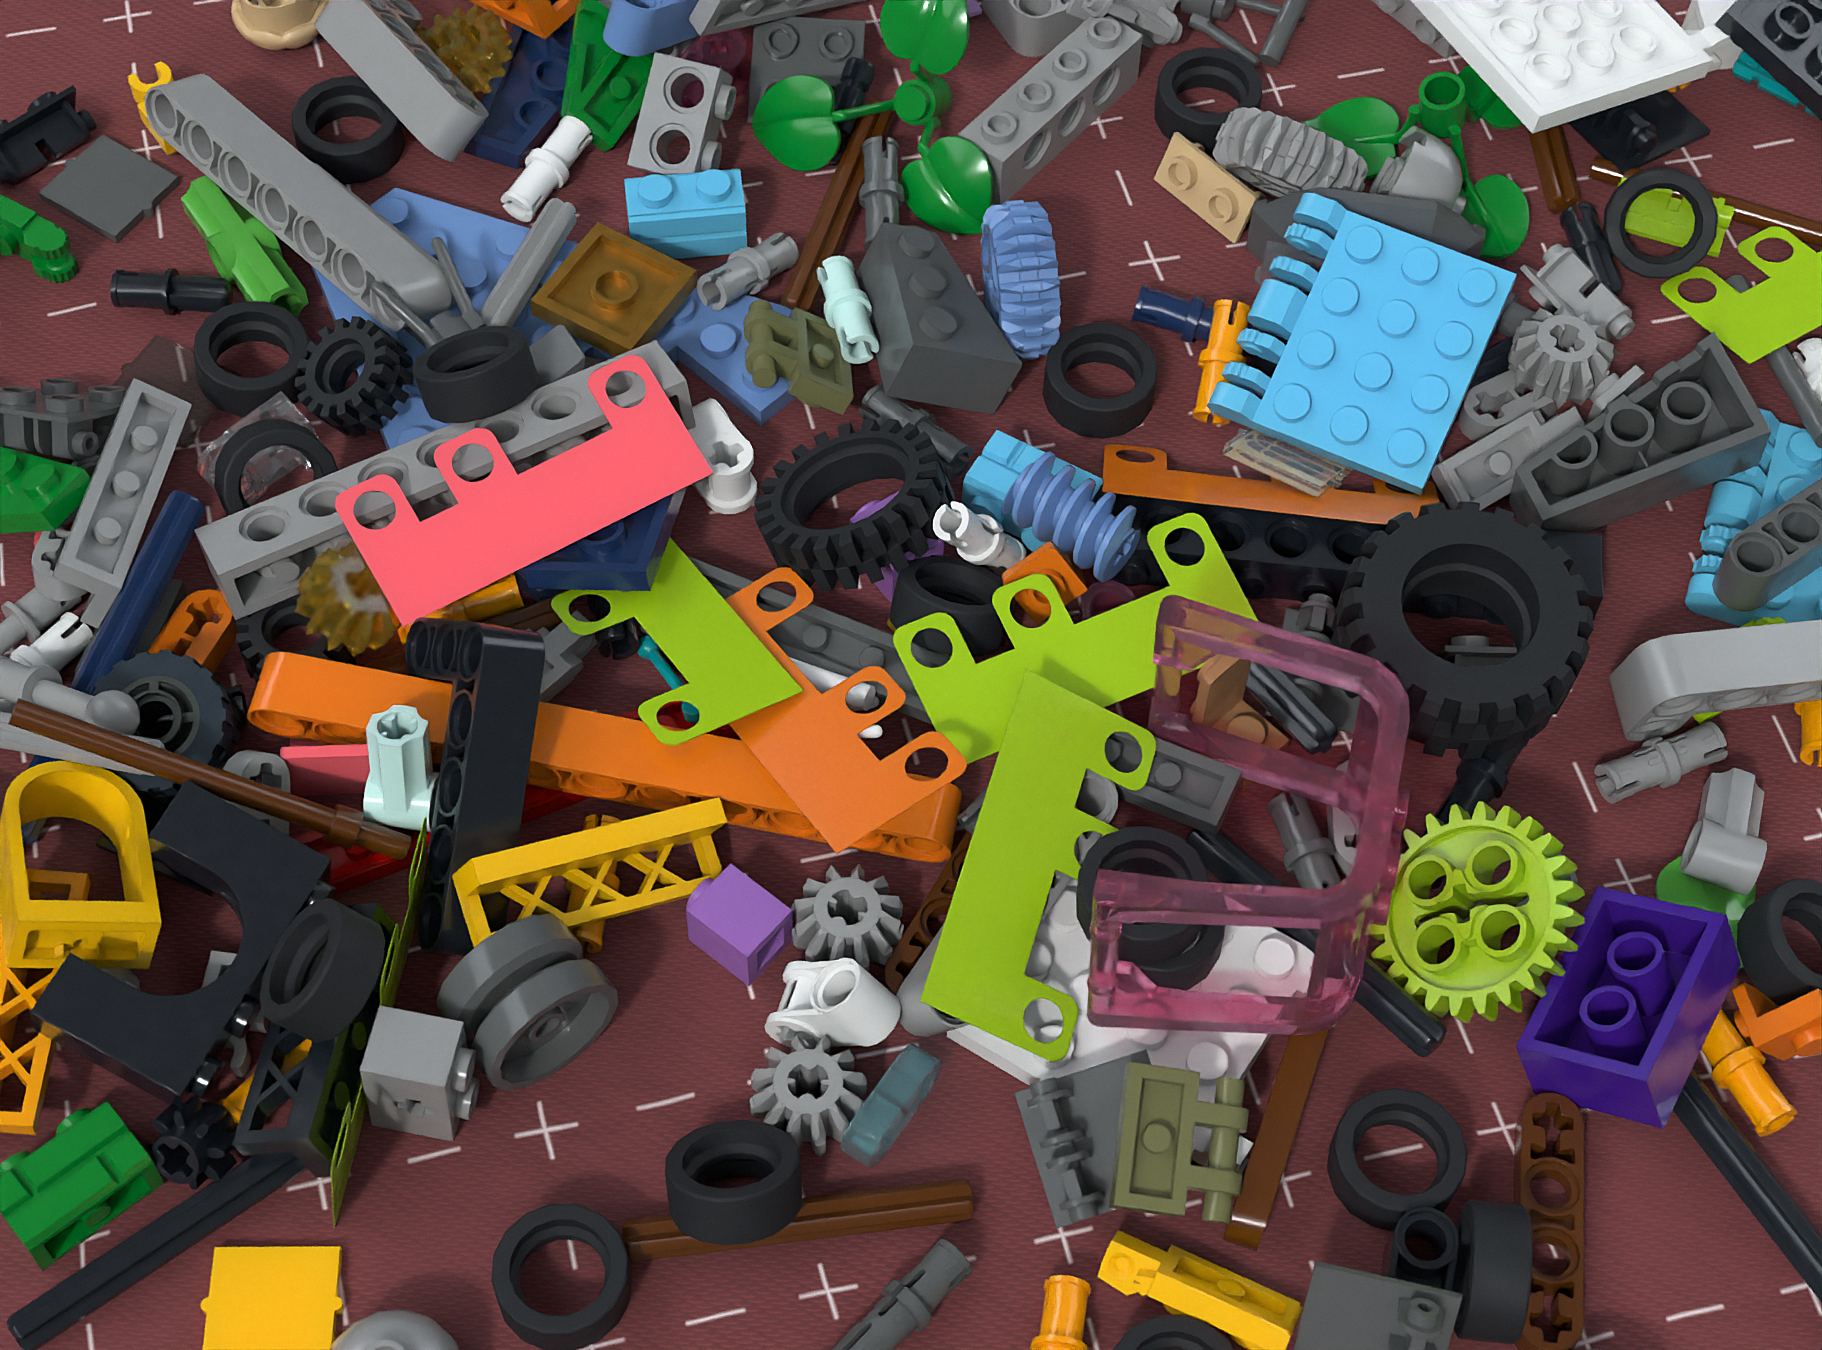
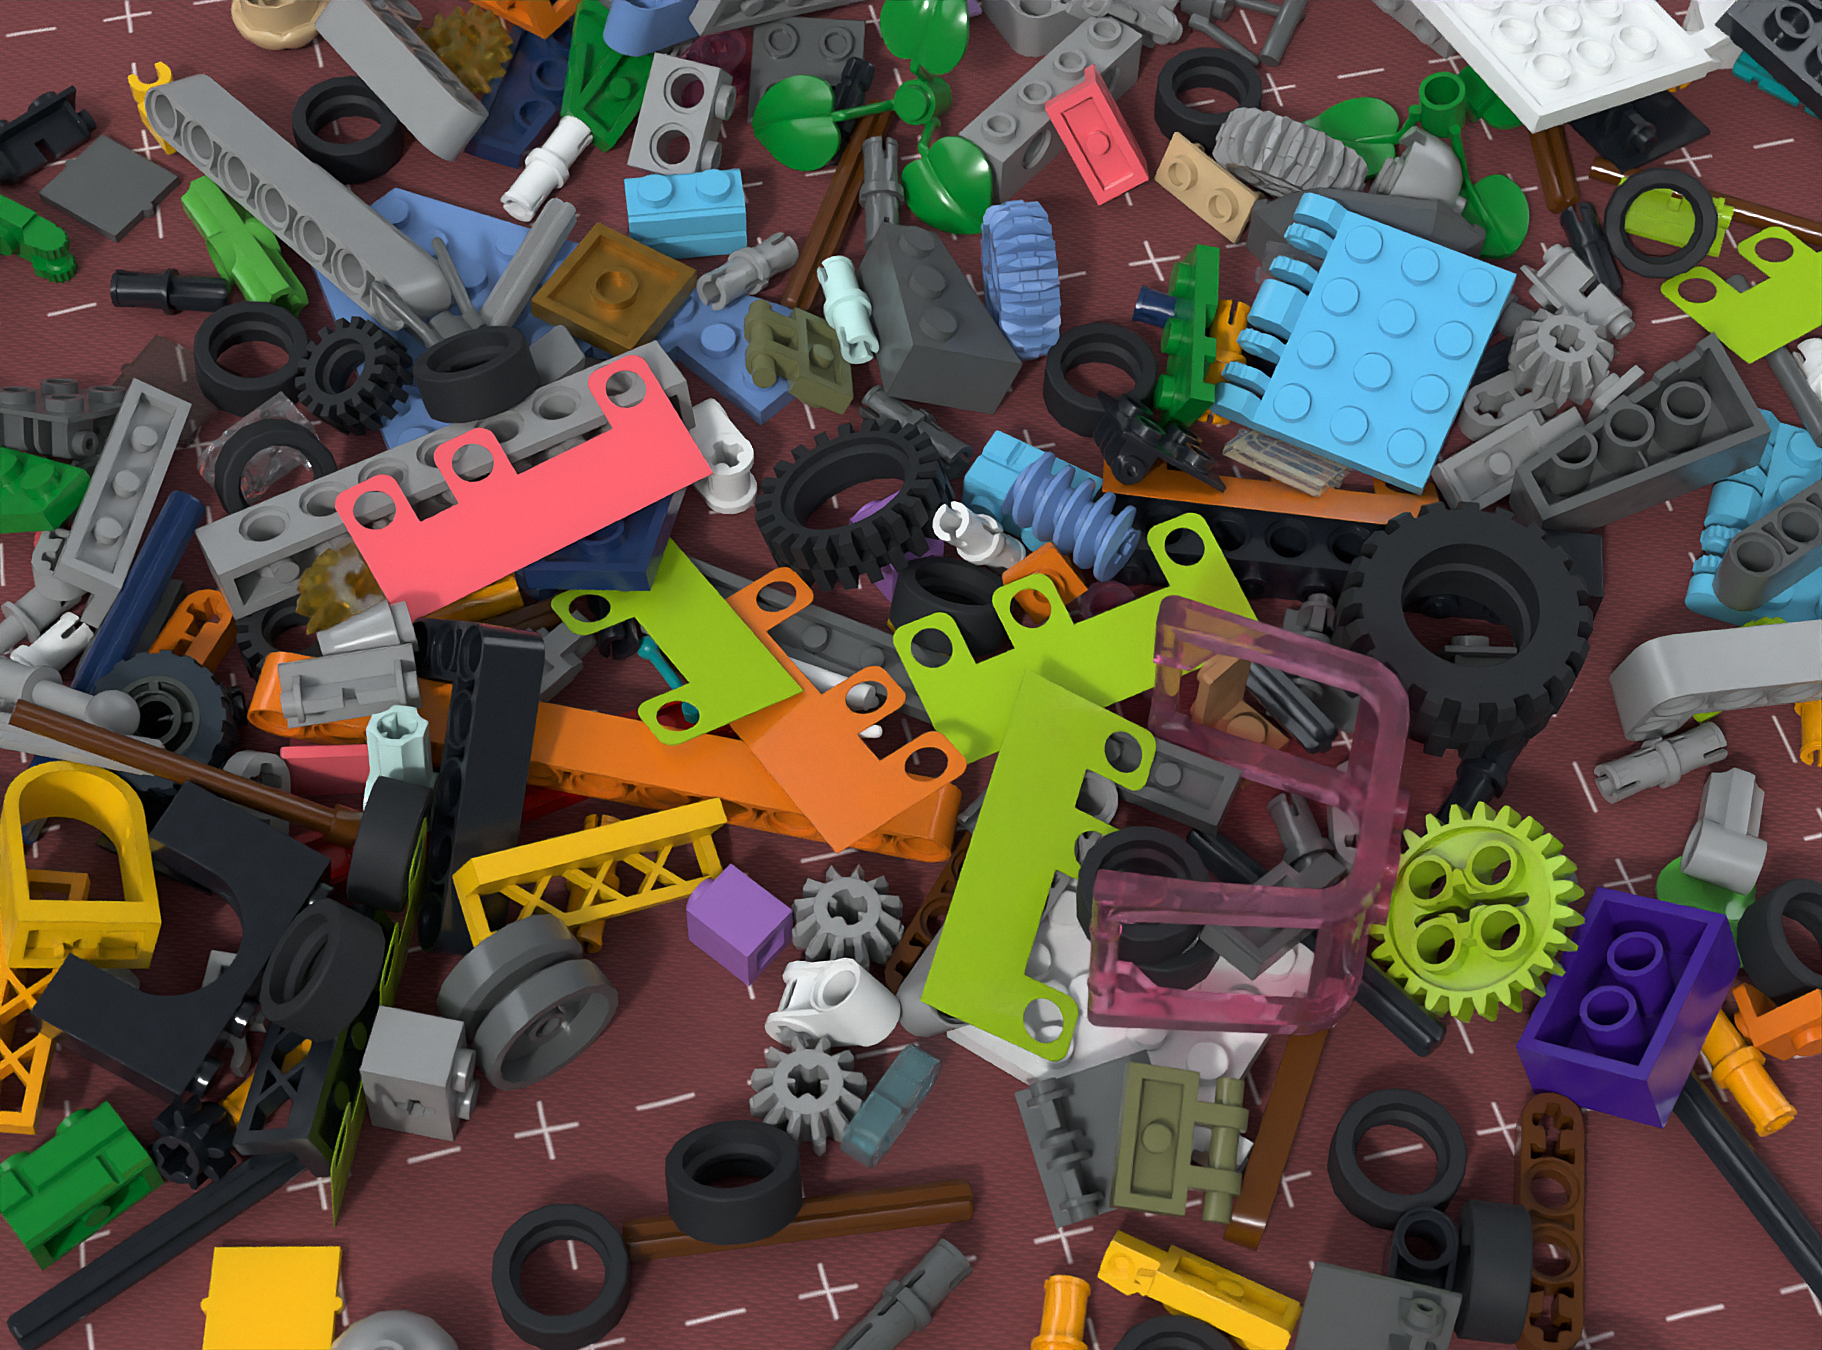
(348, 685): none -> light grey hinge
(371, 629): none -> light grey cone
(388, 843): none -> black tyre
(1098, 137): none -> coral panel
(1134, 441): none -> black hinge
(1182, 392): none -> green wing
(1258, 948): none -> dark grey hinge

